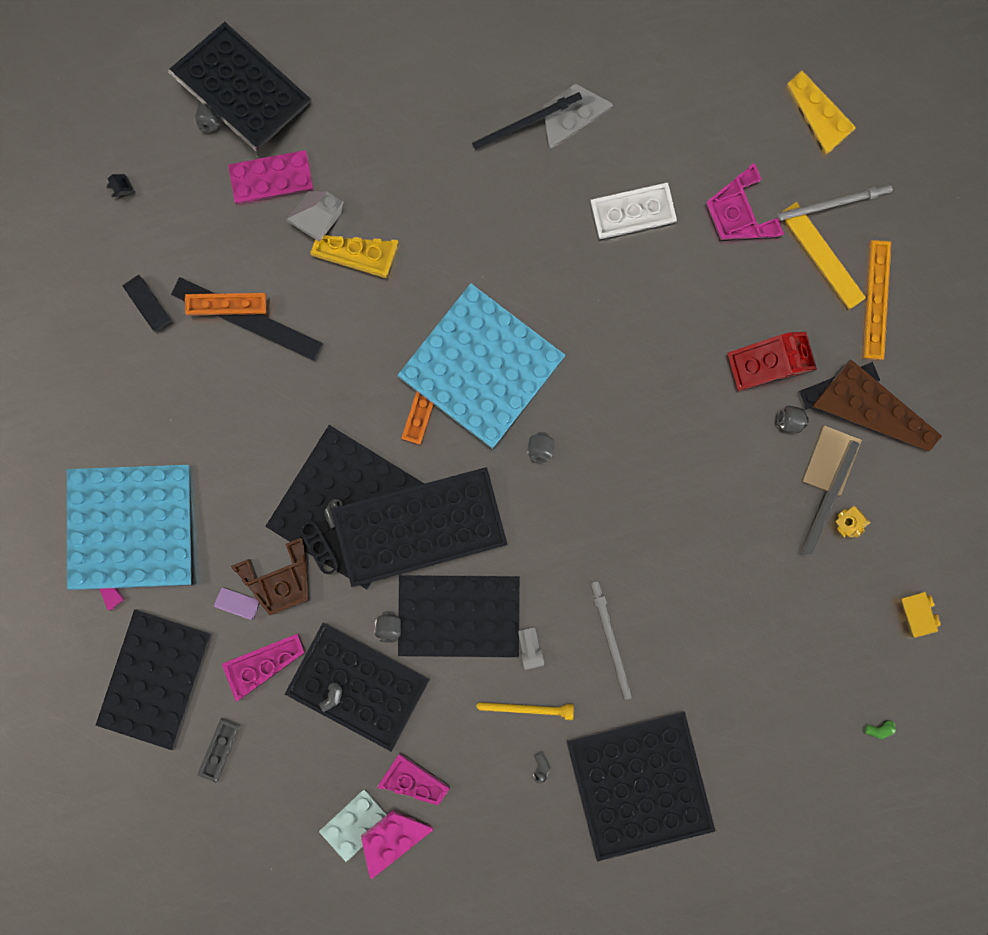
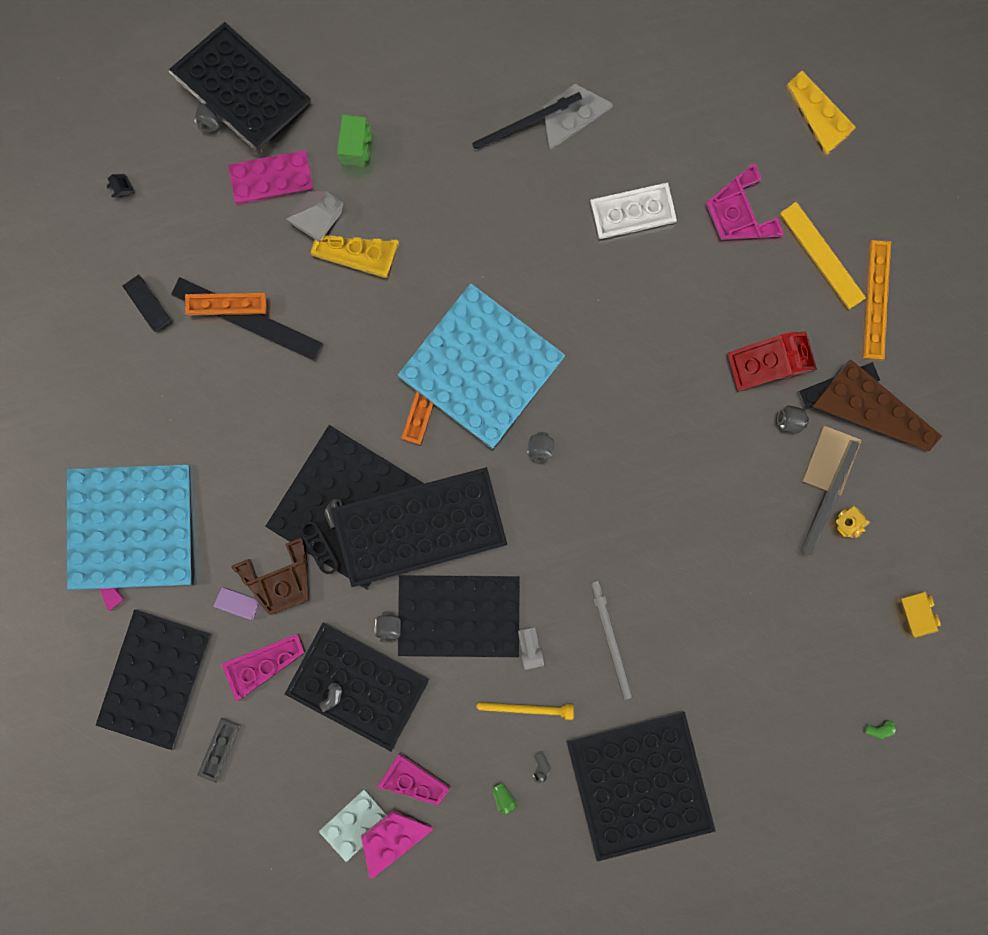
(353, 140): none -> bright green brick
(504, 800): none -> bright green cone
(870, 193): light grey bar -> none

